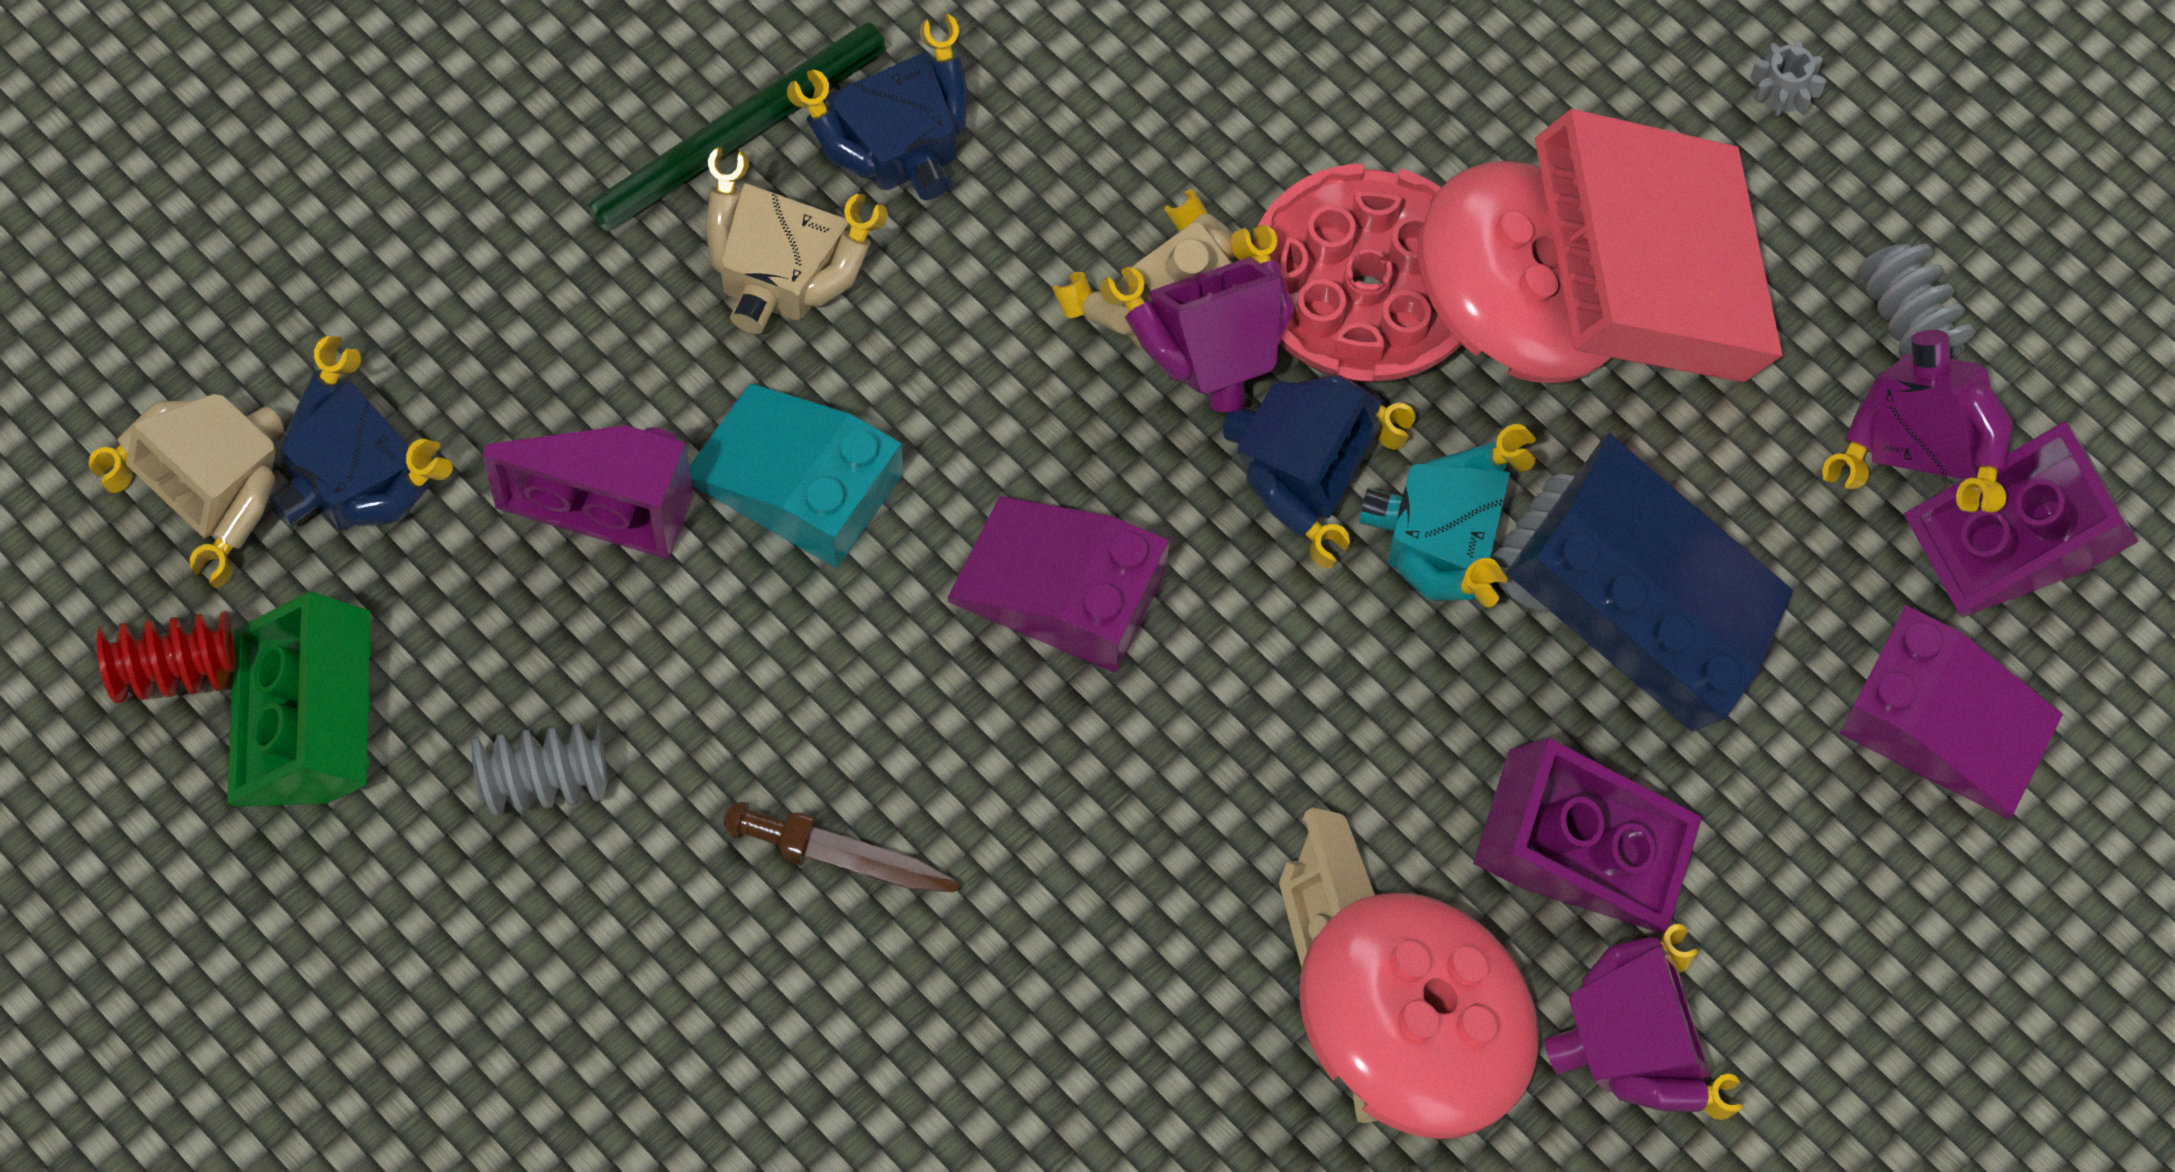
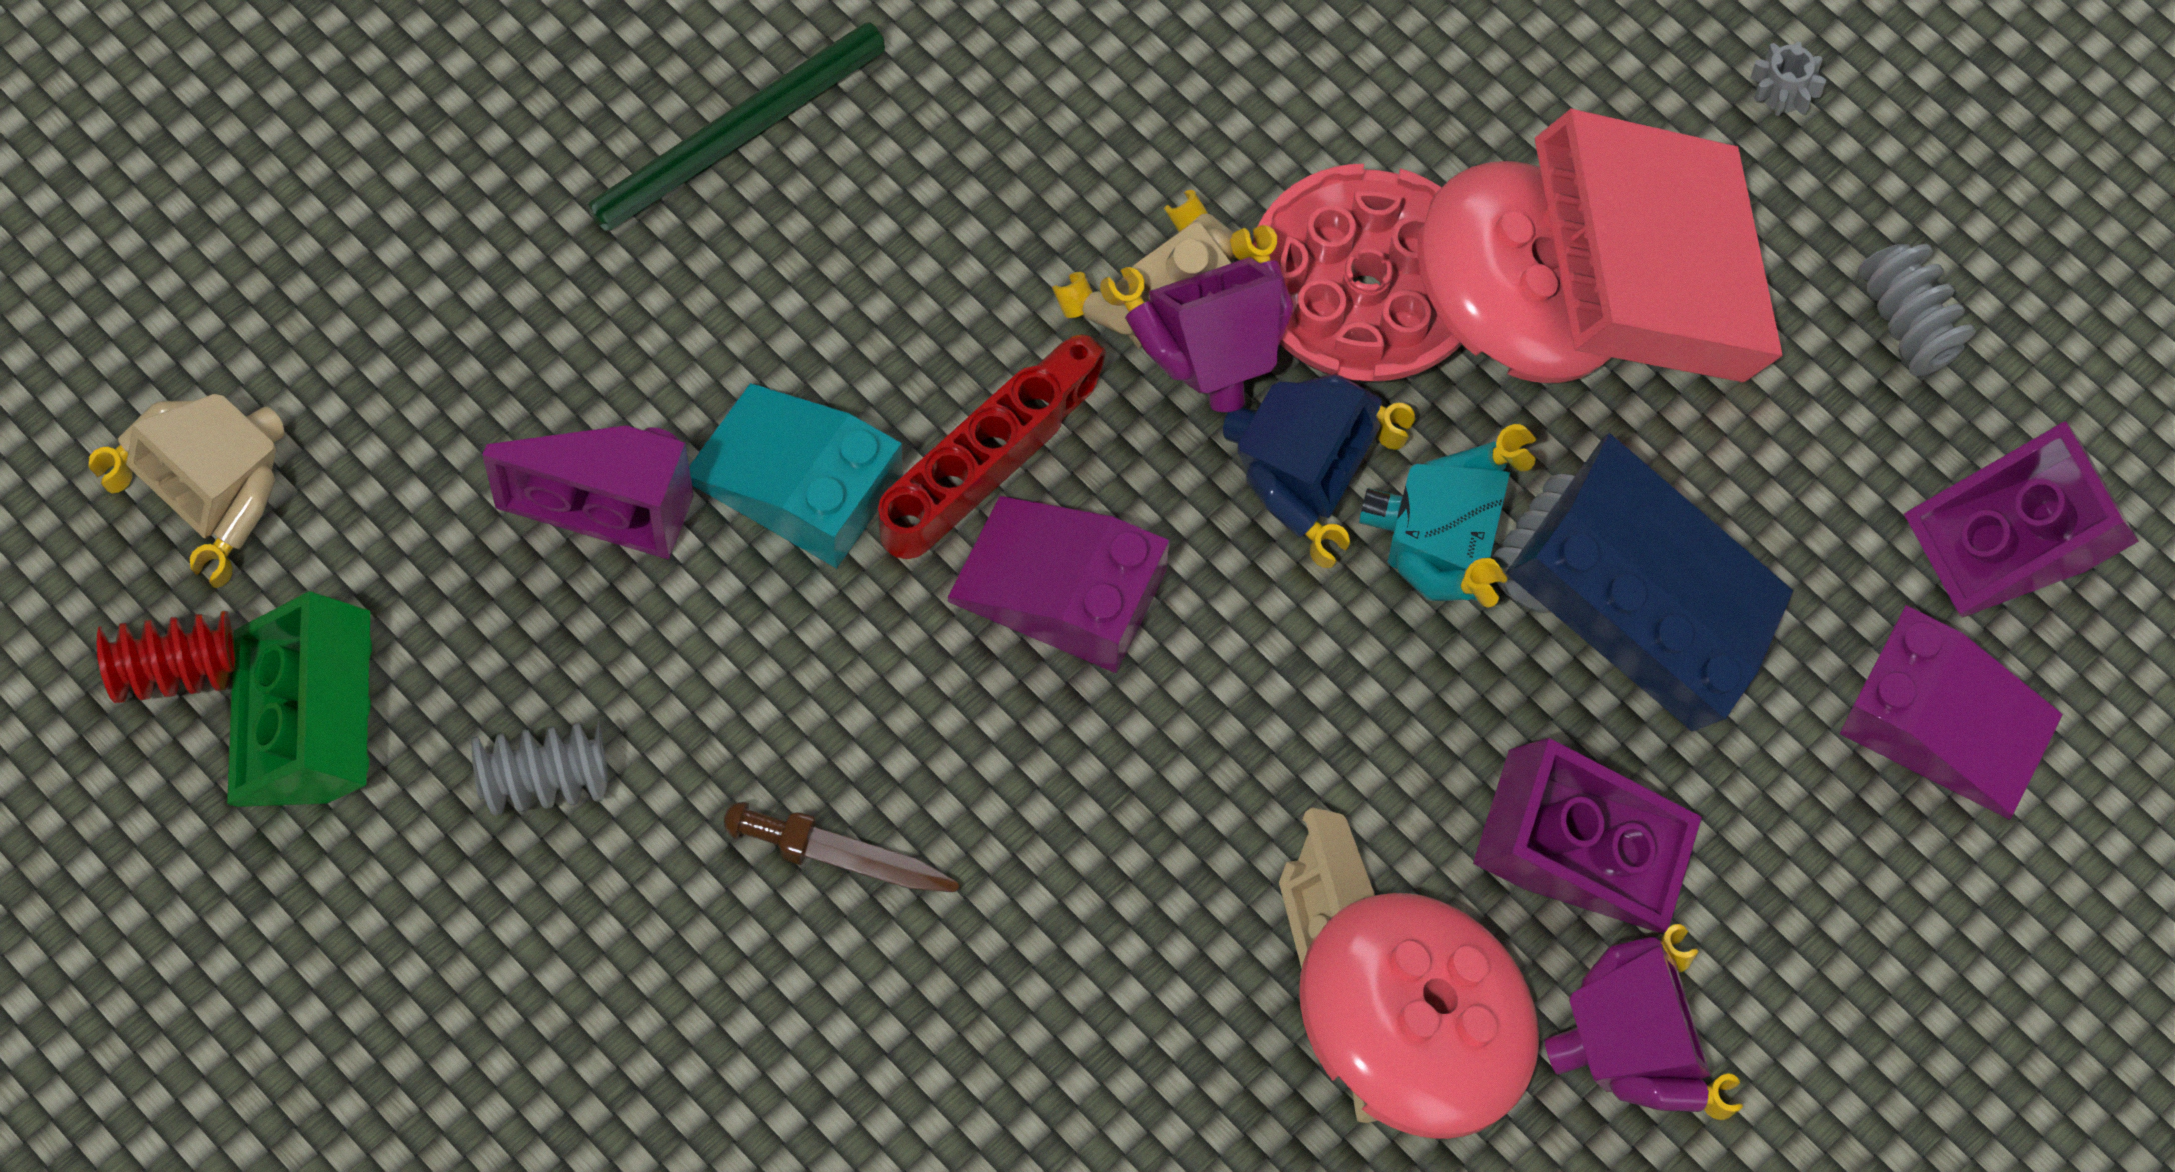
(348, 454): dark blue torso -> none
(779, 250): tan torso -> none
(896, 121): dark blue torso -> none
(981, 468): none -> red piece
(1933, 420): magenta torso -> none

